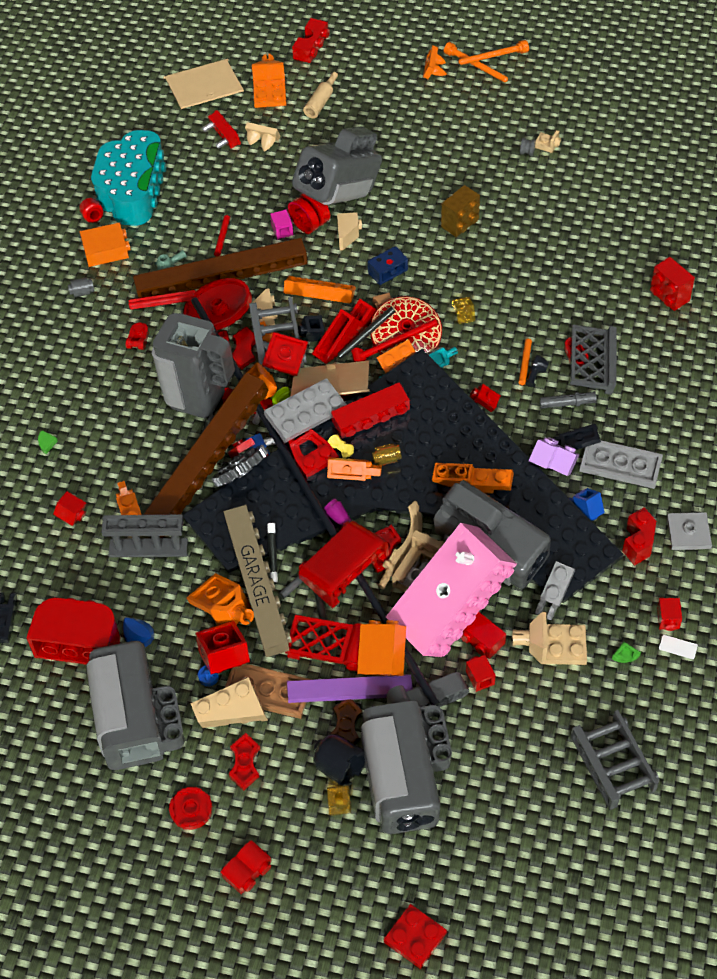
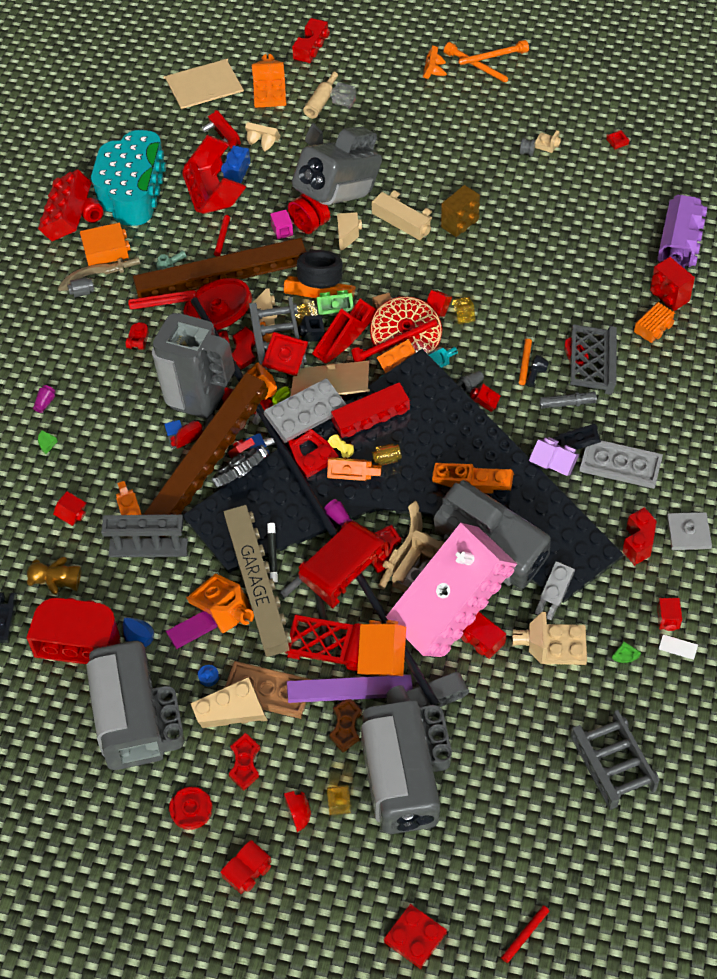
(44, 398): none -> magenta cone
(54, 575): none -> pearl gold piece
(64, 205): none -> red brick
(98, 268): none -> dark tan sword
(172, 429): none -> blue sticker
(188, 434): none -> red brick
(191, 629): none -> magenta tile
(202, 179): none -> red windscreen
(222, 647): red brick -> none
(236, 164): none -> blue brick
(298, 808): none -> red brick
(306, 309): none -> clear yellow bracket
(314, 136): none -> dark grey slope
(319, 269): none -> black tyre
(333, 304): none -> bright green brick
(338, 759): black cylinder -> none
(343, 94): none -> clear window
(364, 334): pearl dark grey bar -> none
(387, 265): dark blue brick -> none
(401, 216): none -> tan brick
(439, 302): none -> red brick
(470, 381): none -> dark grey cone
(480, 672): red brick -> none
(525, 934): none -> red bar
(589, 503): blue brick -> none
(617, 139): none -> red tile
(654, 322): none -> orange brick
(682, 230): none -> medium lavender brick

